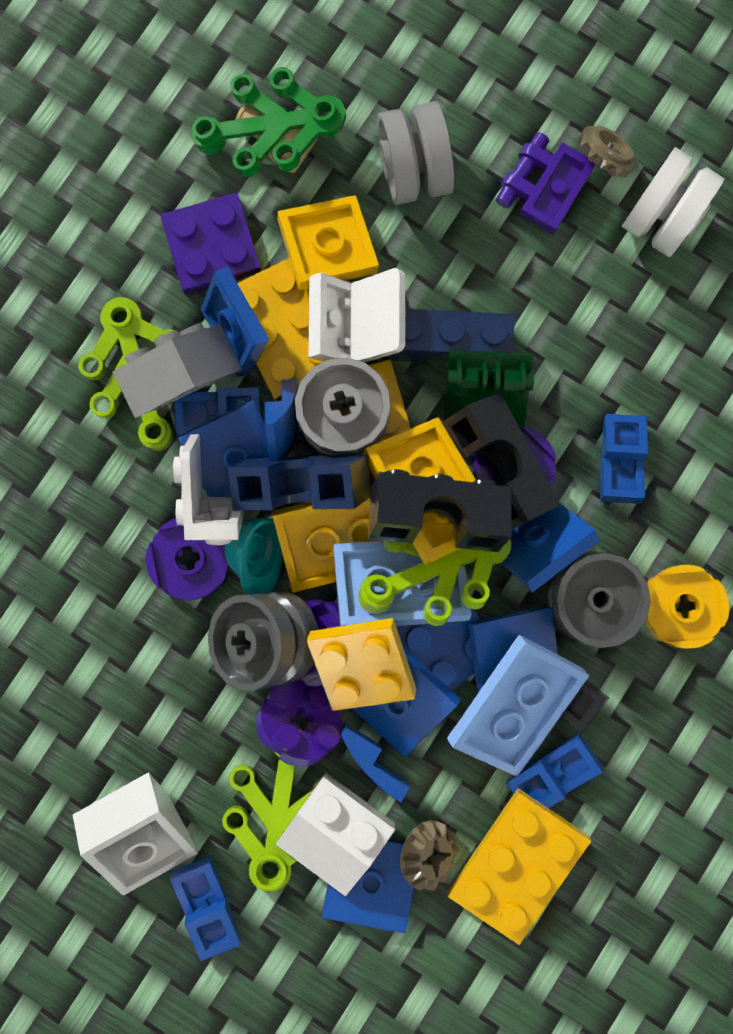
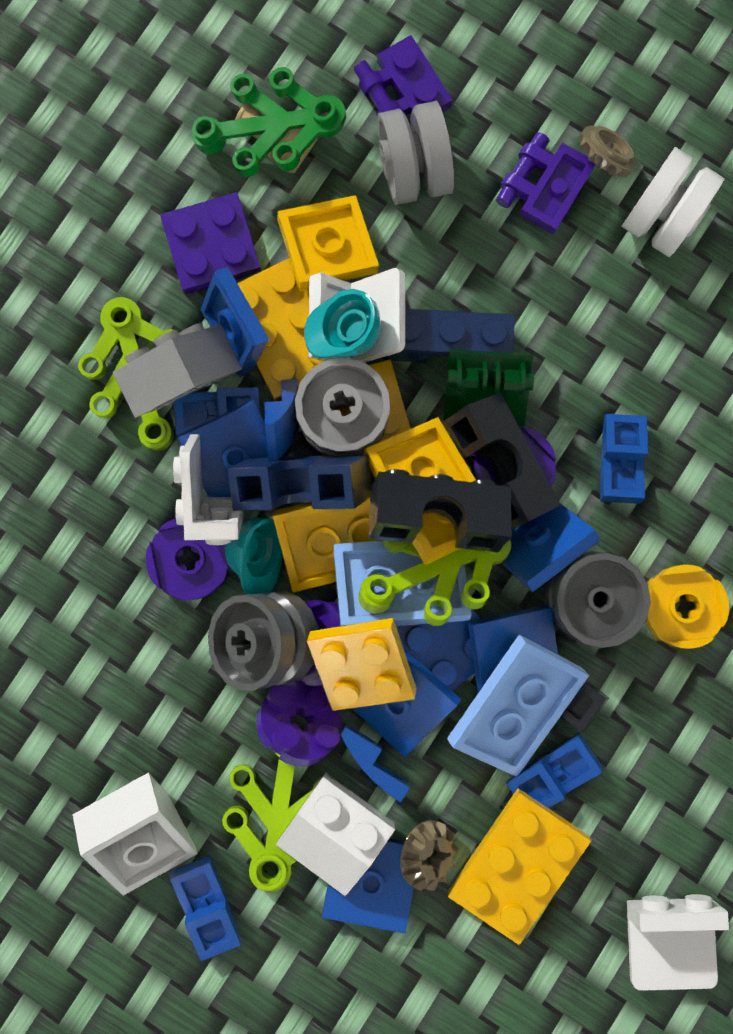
(343, 325): none -> teal hat
(408, 73): none -> dark purple plate
(674, 942): none -> white bracket

